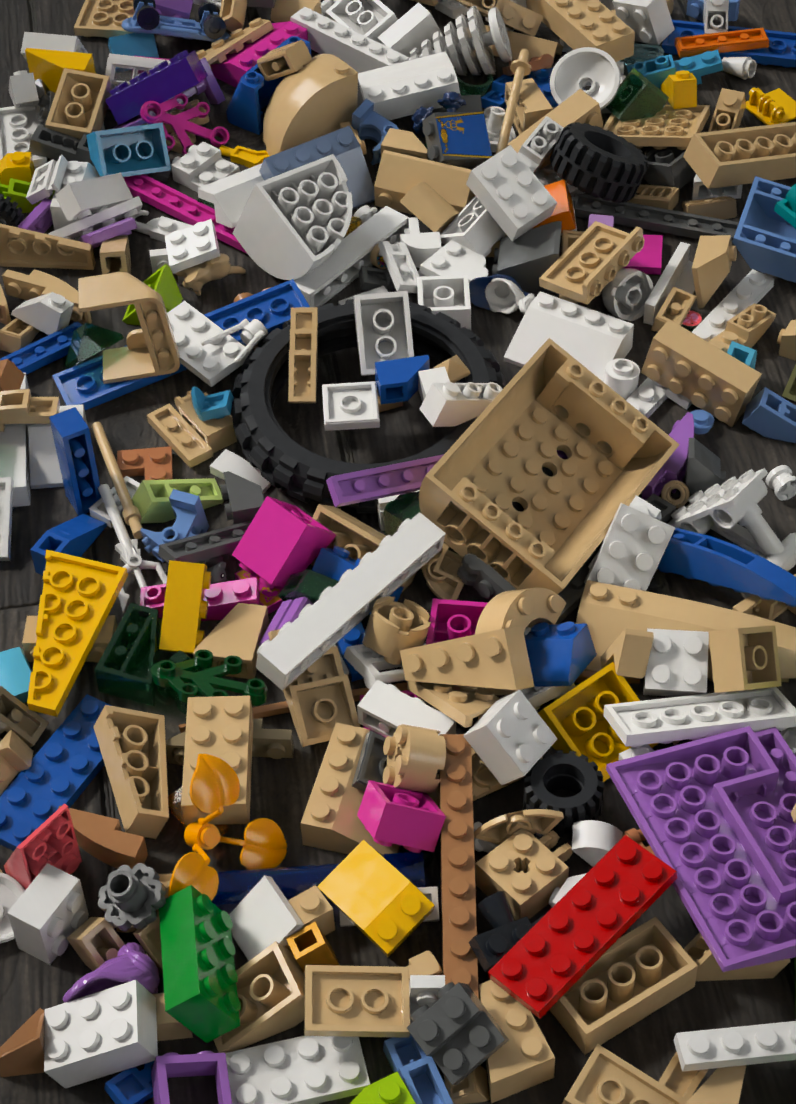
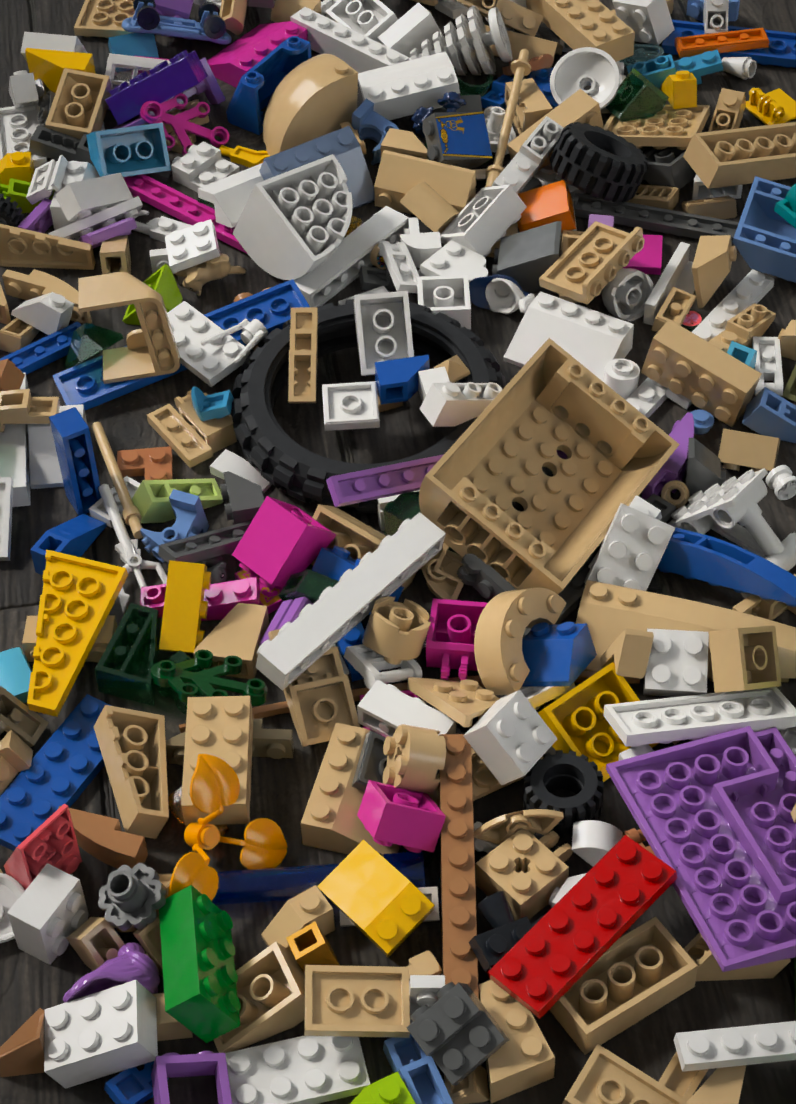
(234, 44): tan wing -> none
(263, 918): white tile -> none
(284, 60): tan brick -> none
(365, 213): white plate -> none
(479, 660): tan wedge -> none
(511, 193): white brick -> none
(748, 450): none -> tan slope
(768, 363): none -> white plate

